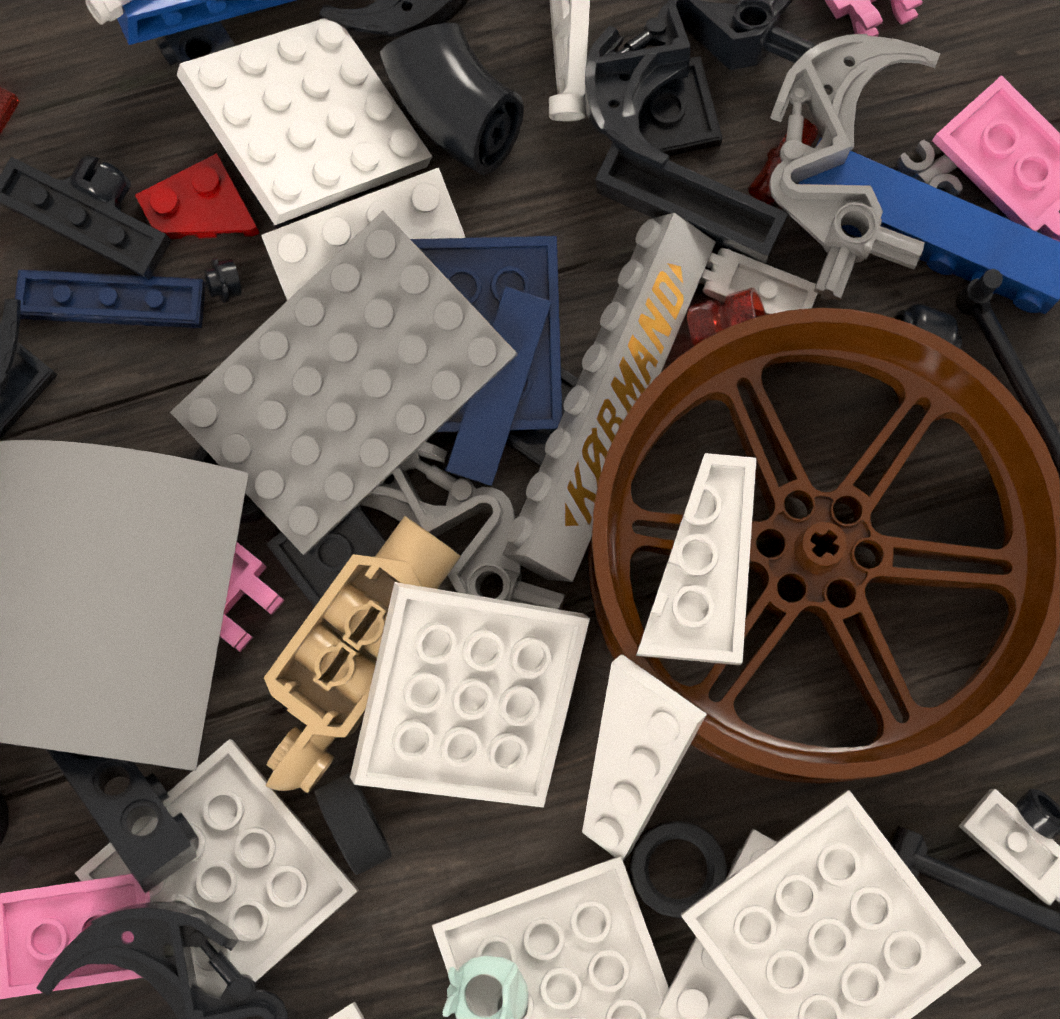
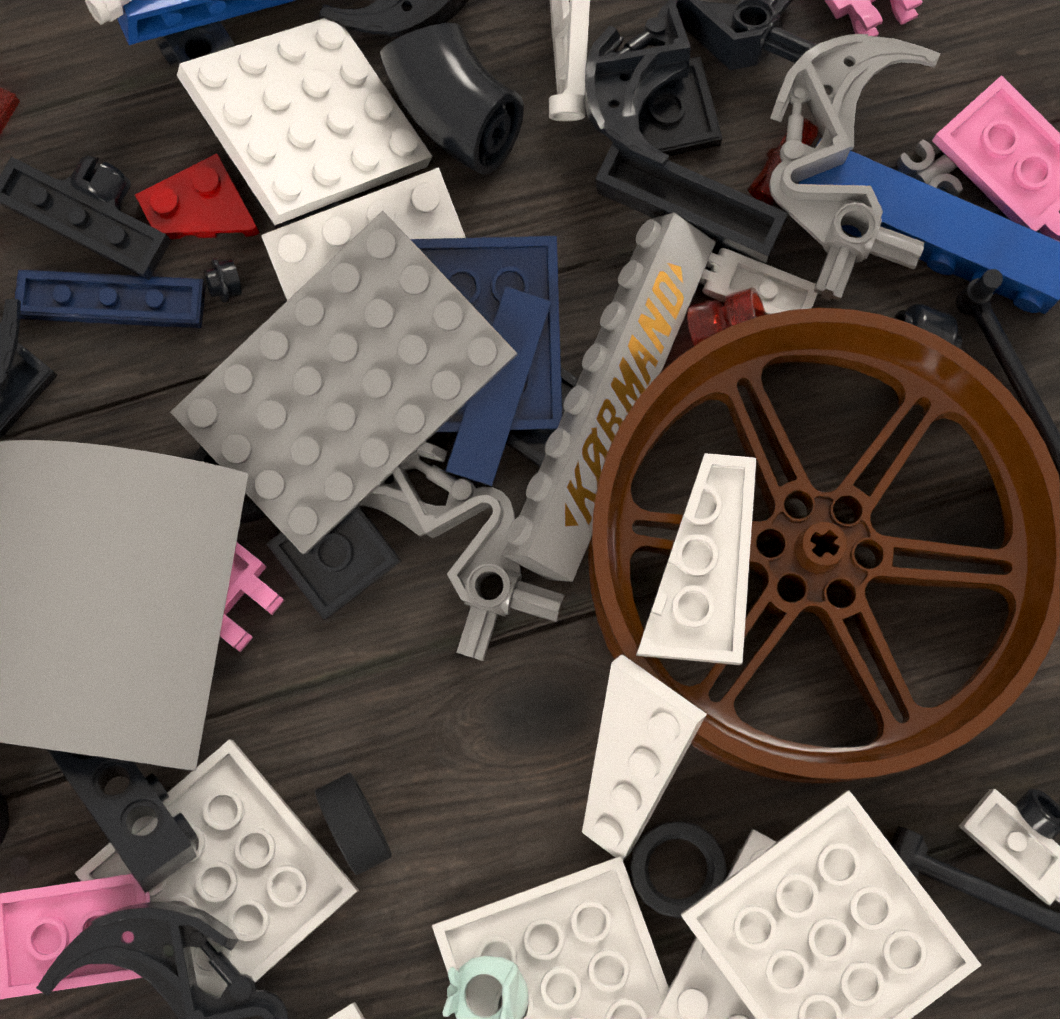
(333, 655): tan brick -> none
(468, 696): white plate -> none

